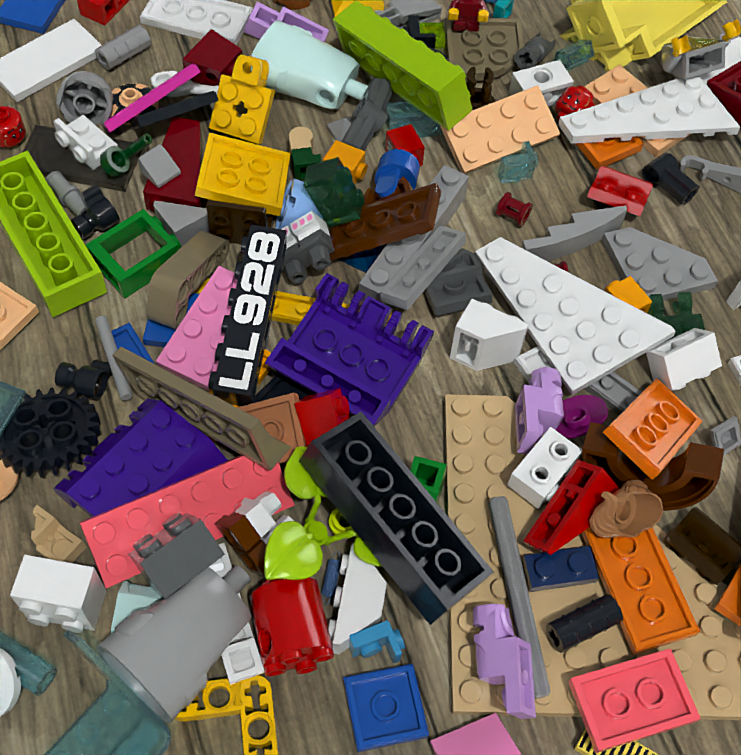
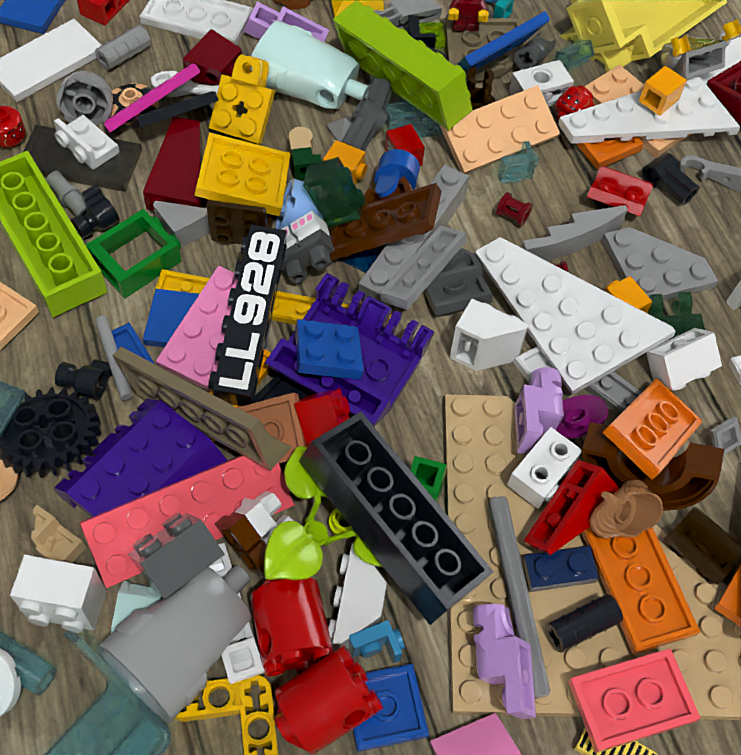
(116, 160): dark green plate -> none
(158, 166): light grey slope -> none
(182, 276): dark tan beam -> none
(325, 702): none -> red cylinder
(328, 349): none -> blue plate
(331, 577): medium blue piece -> none
(503, 43): none -> blue tile
(662, 90): none -> light orange brick

